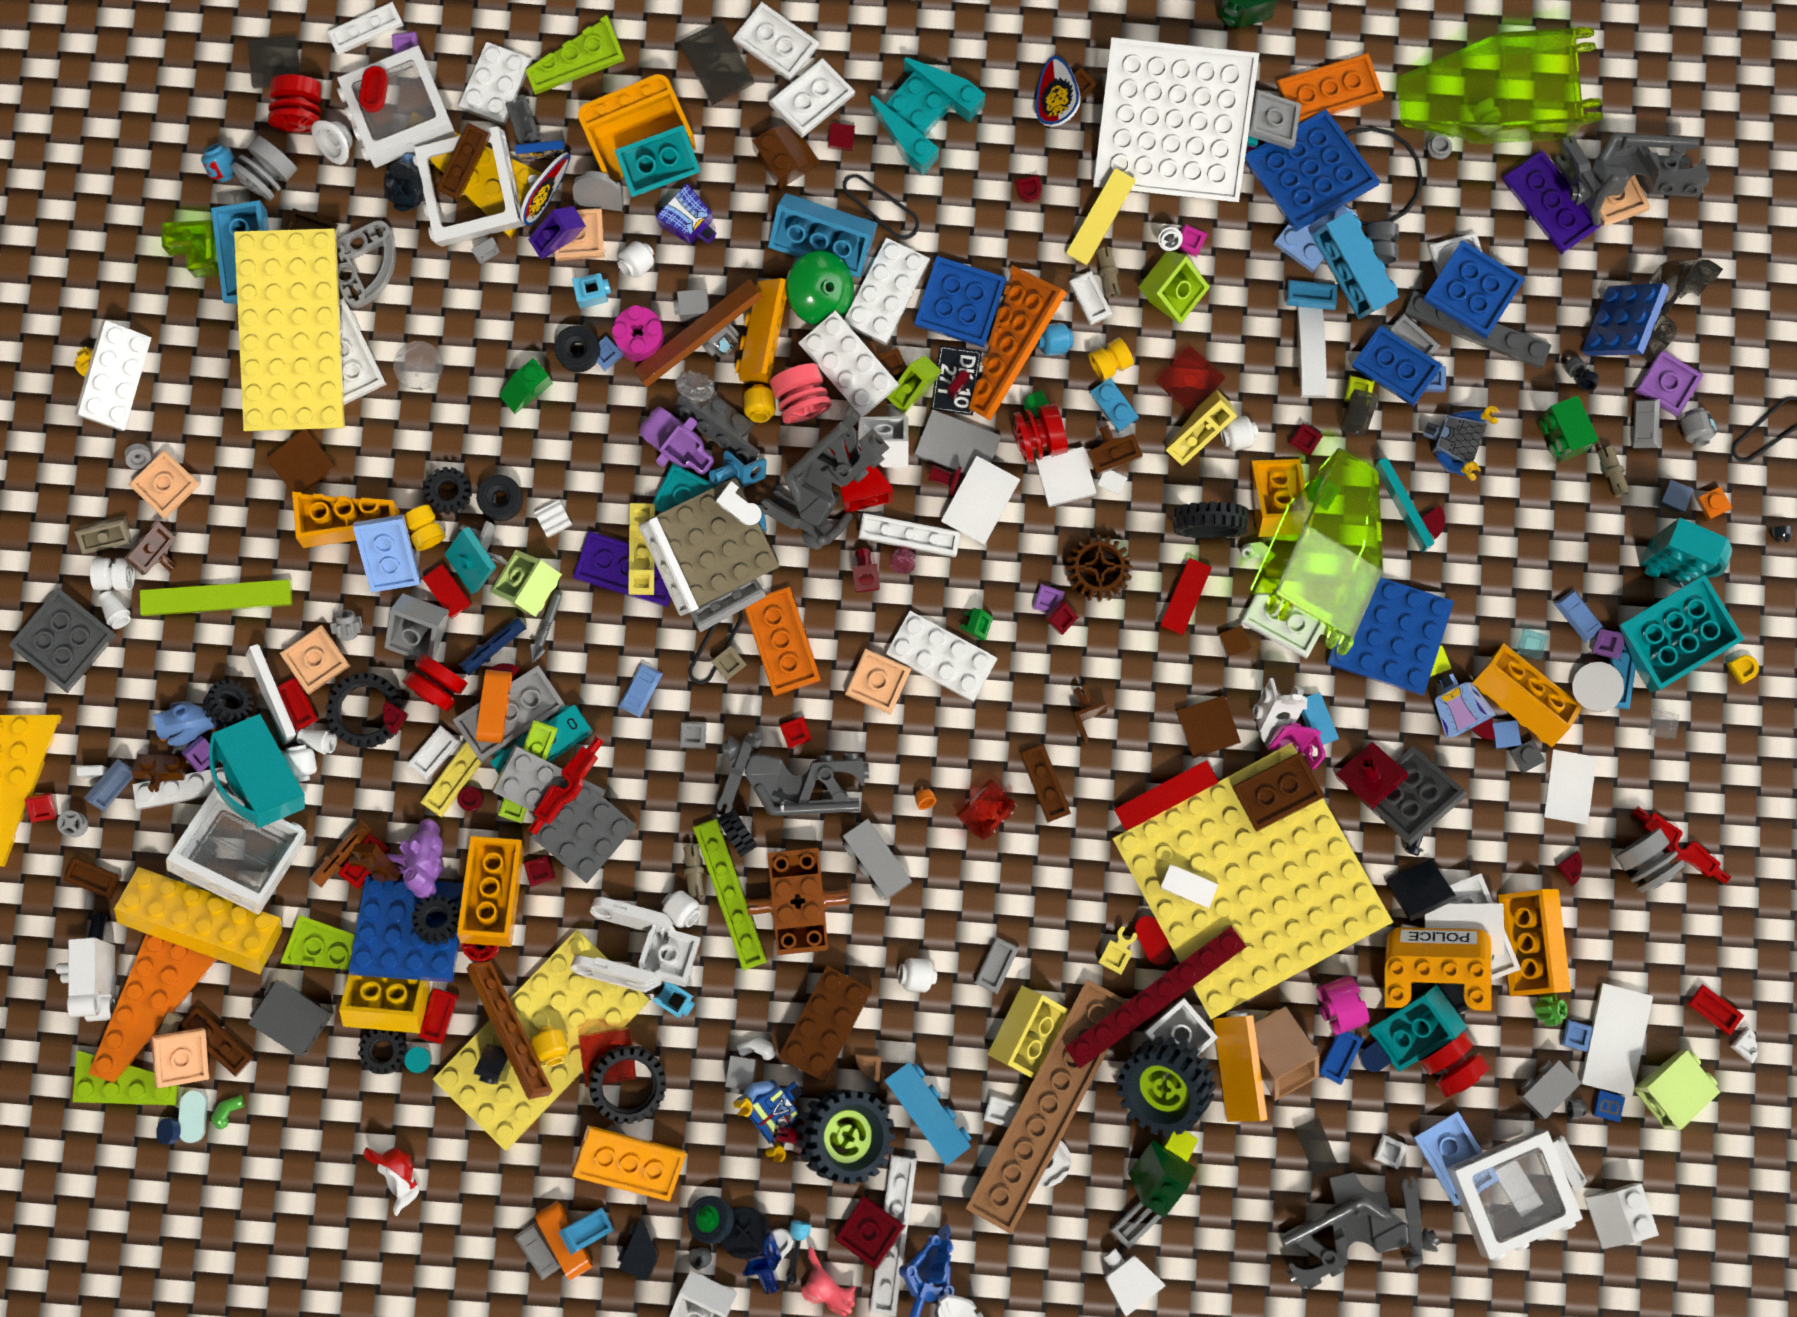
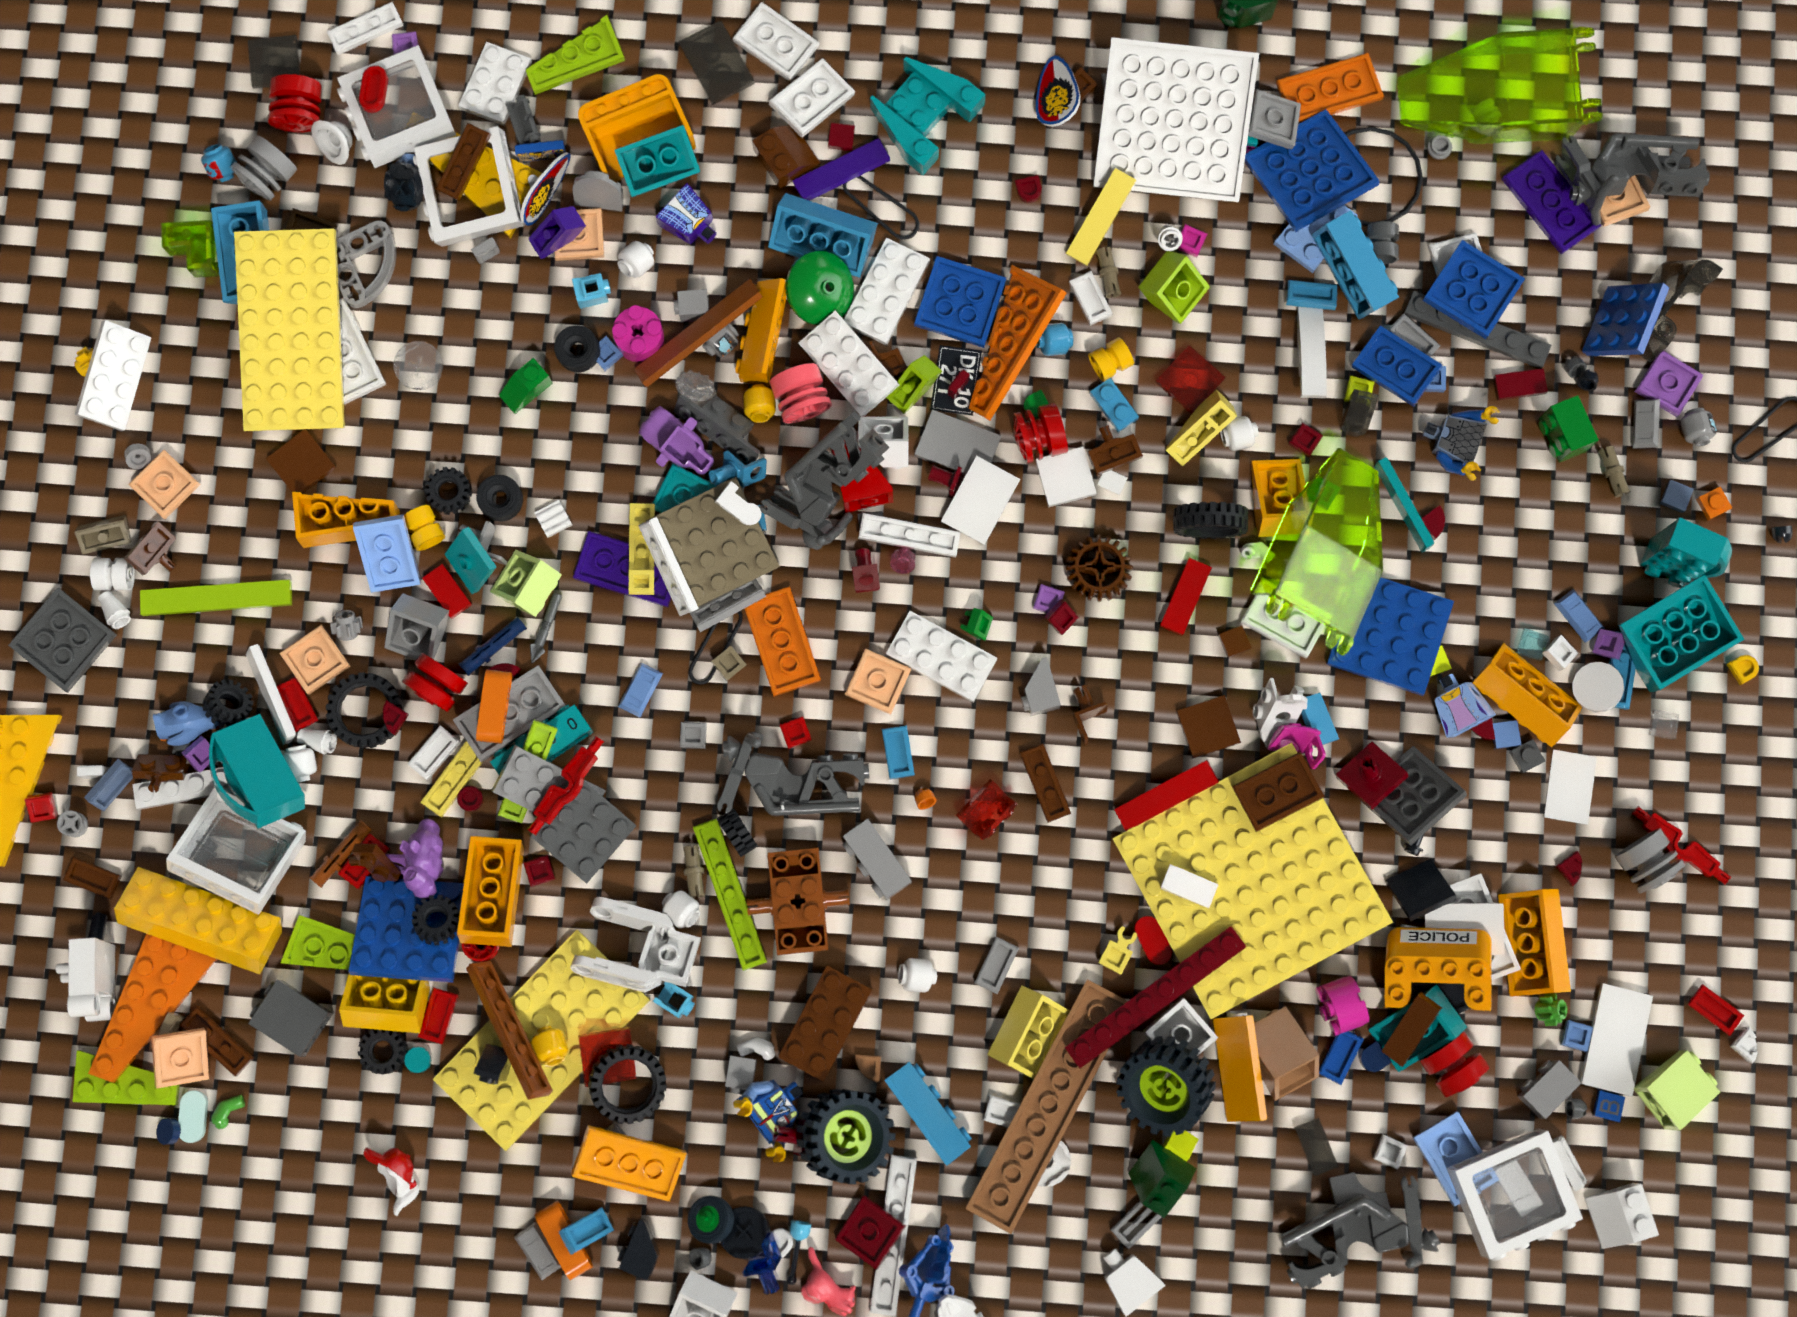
(841, 170): none -> dark purple tile
(898, 752): none -> dark azure tile
(1041, 692): none -> light grey slope
(1411, 1029): none -> reddish brown tile
(1520, 384): none -> dark red tile
(1560, 653): none -> white plate

